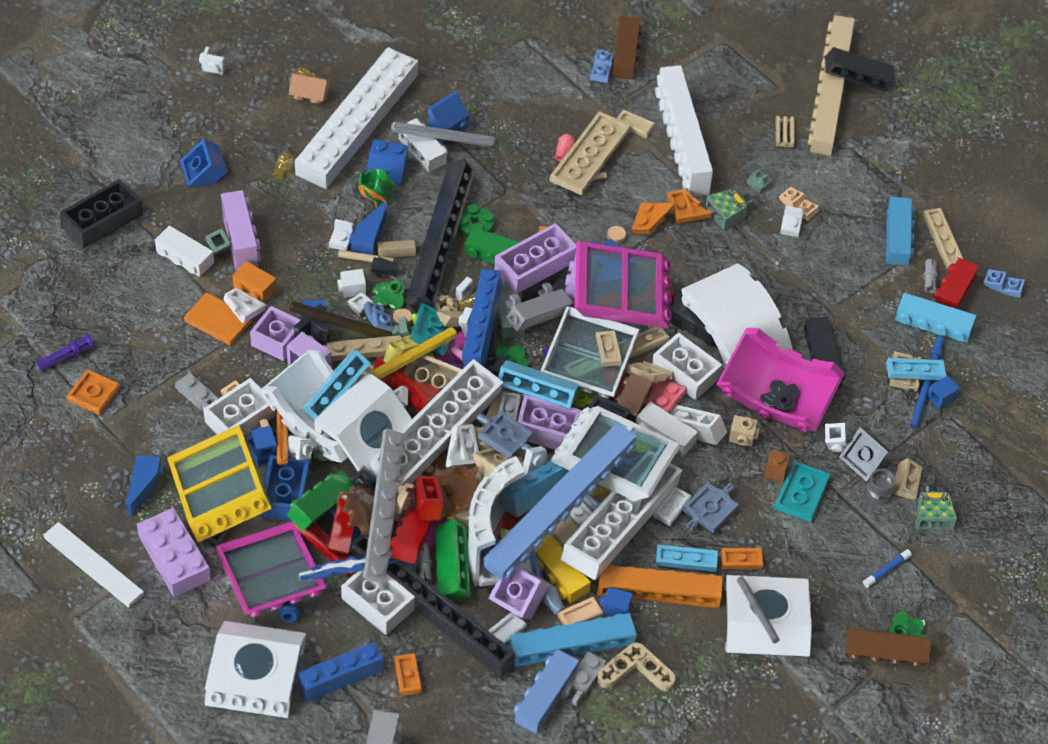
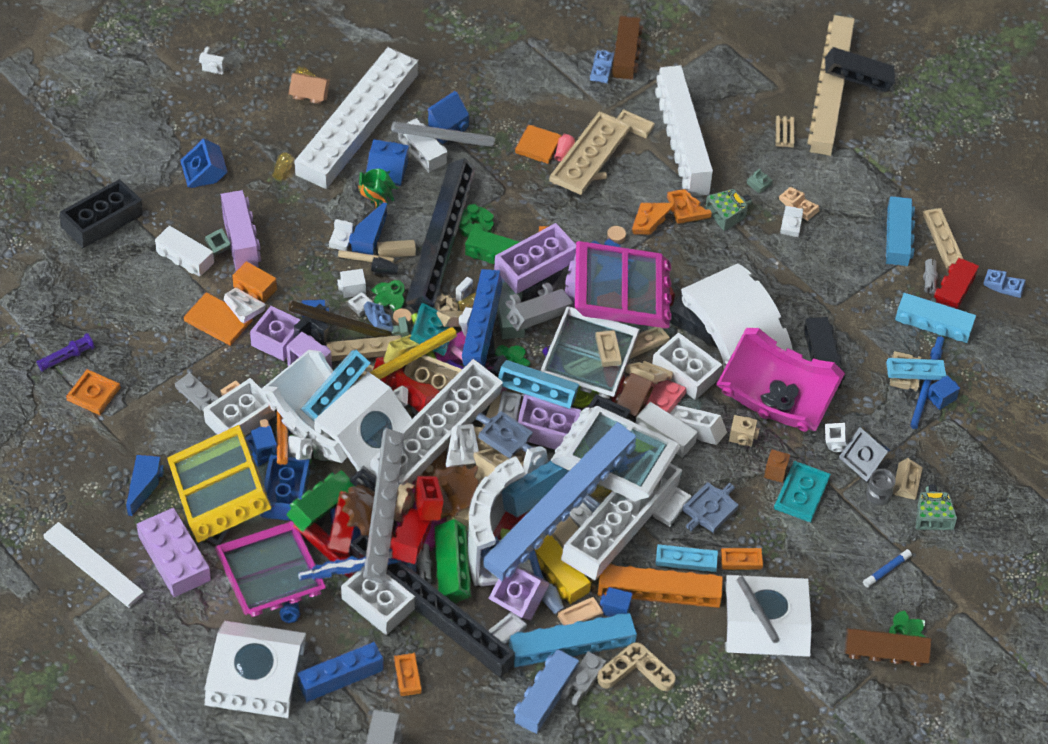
(538, 144): none -> orange tile

